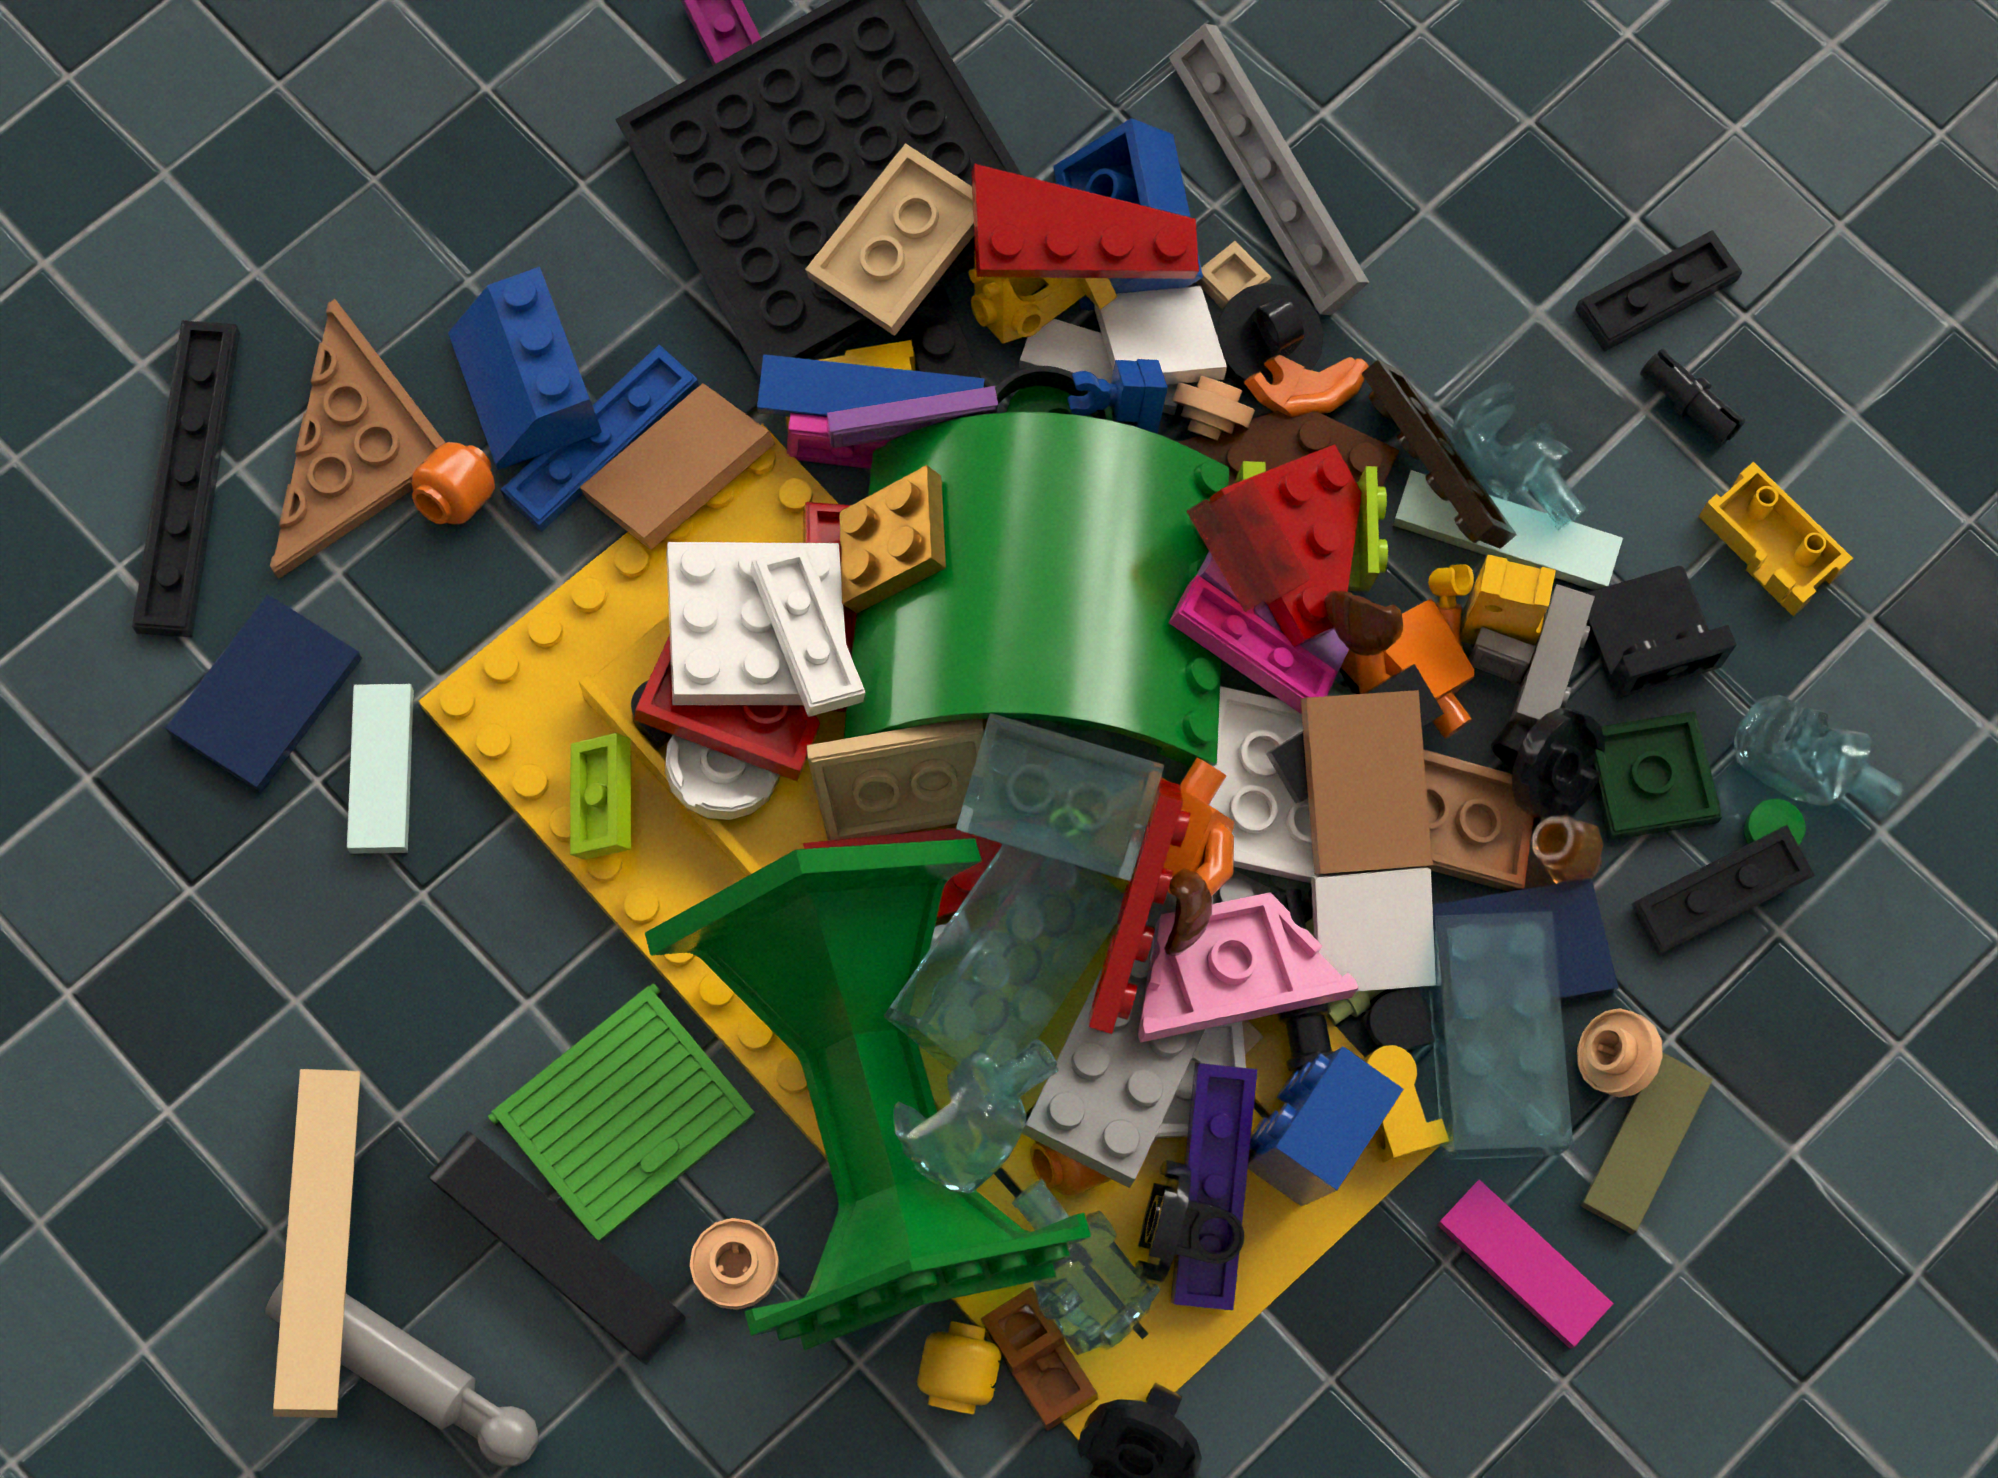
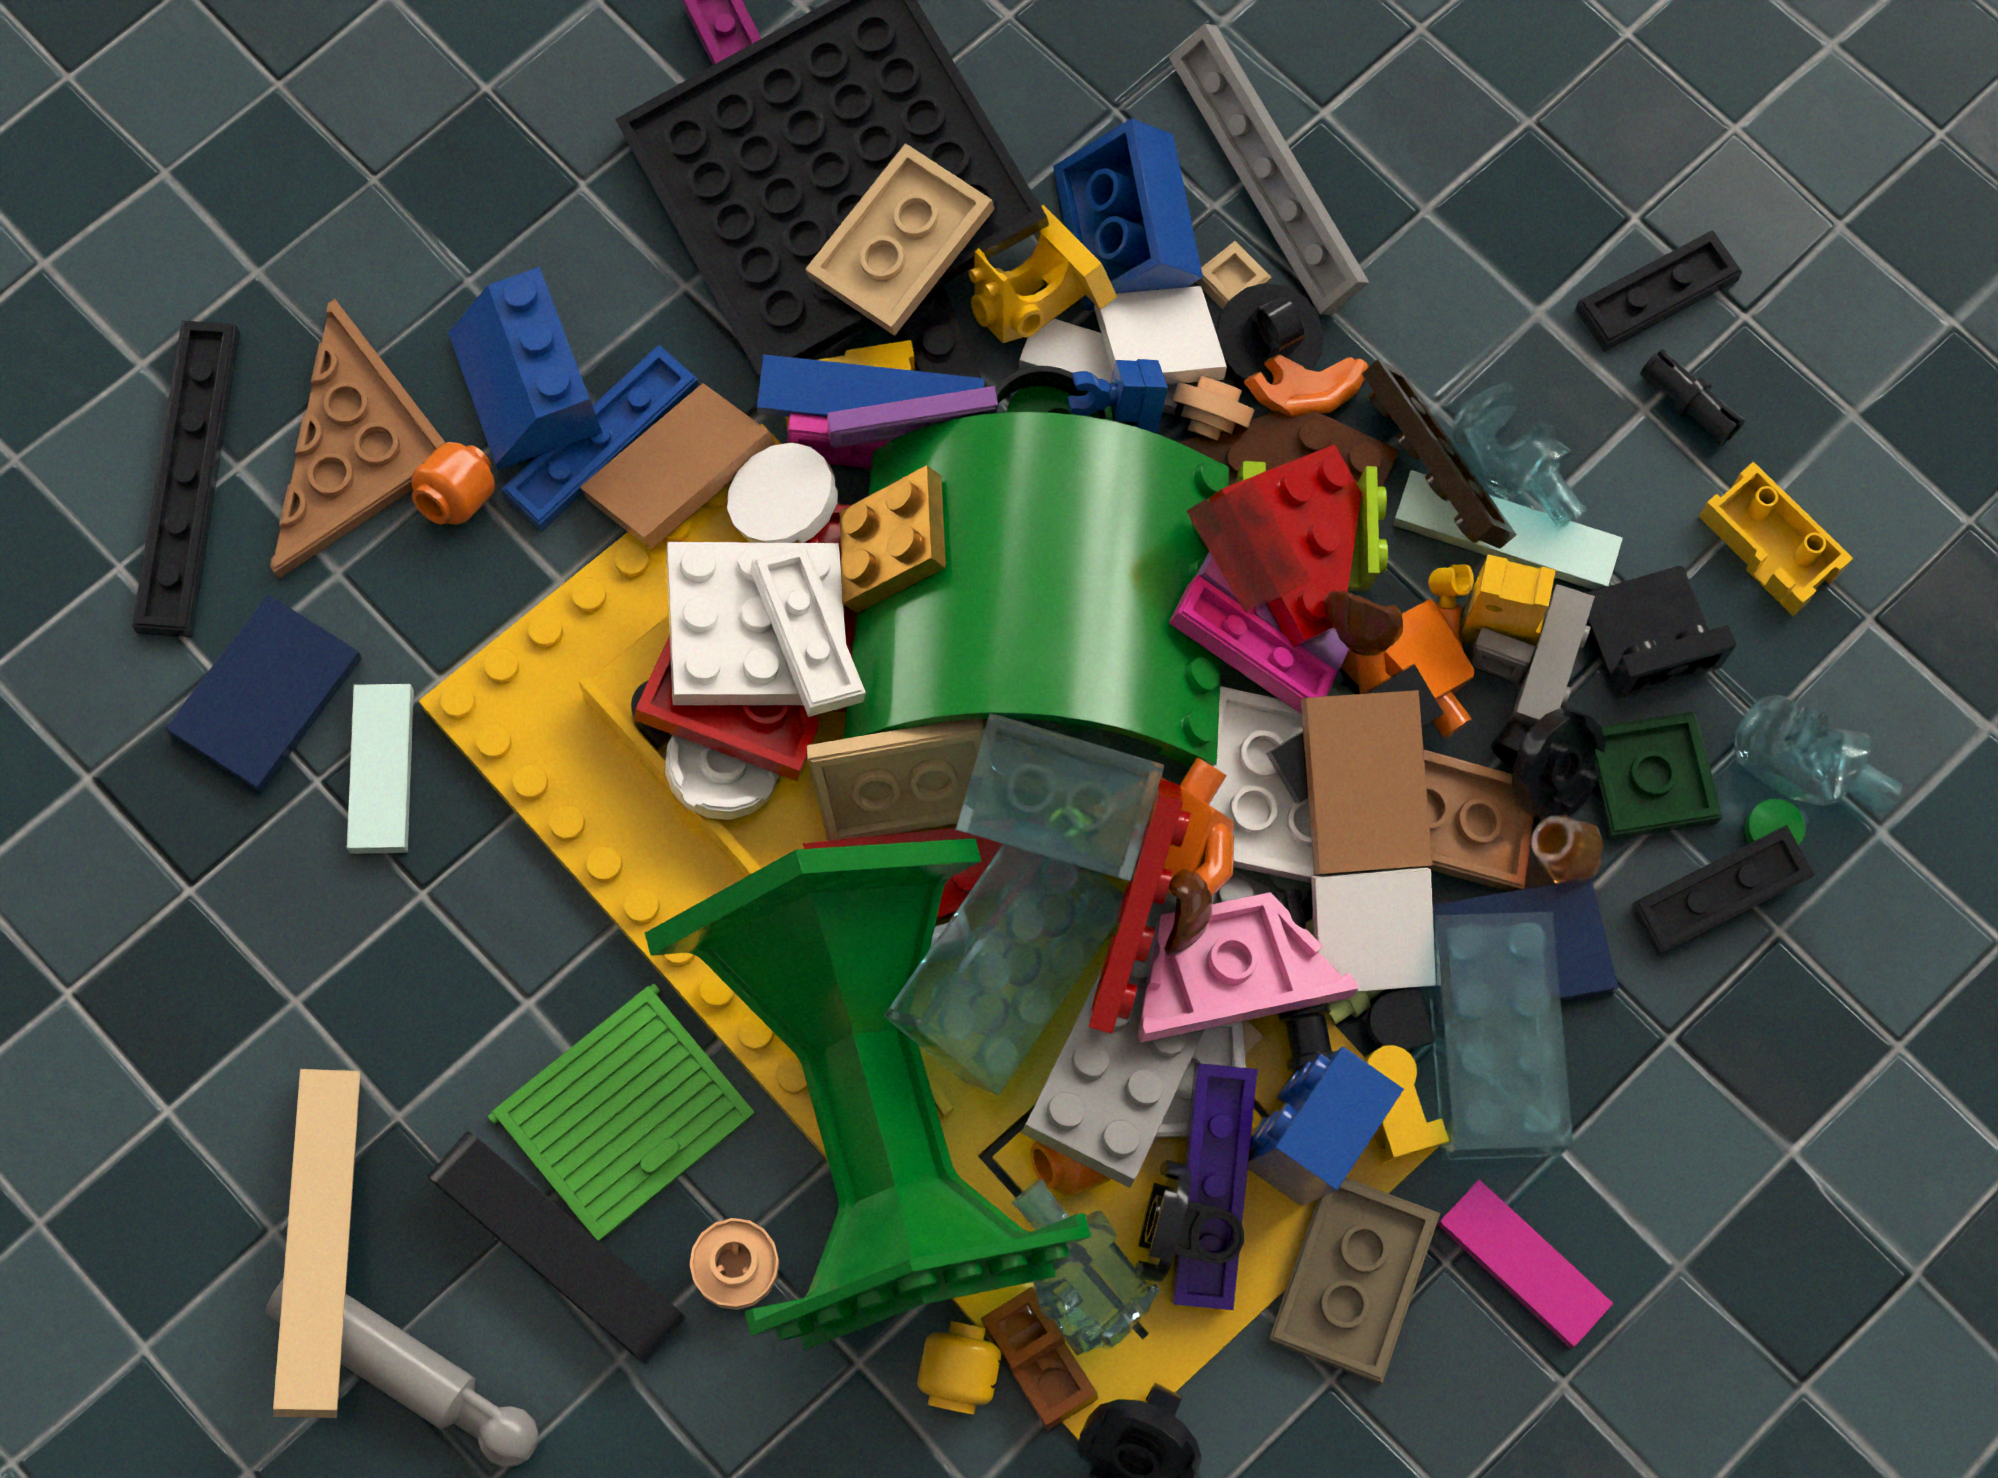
(600, 796): lime plate -> none
(782, 495): none -> white tile
(981, 1124): clear light blue piece -> none
(1065, 232): red wing -> none
(1354, 1279): none -> dark tan tile
(1619, 1052): light nougat plate -> none
(1646, 1145): olive tile -> none

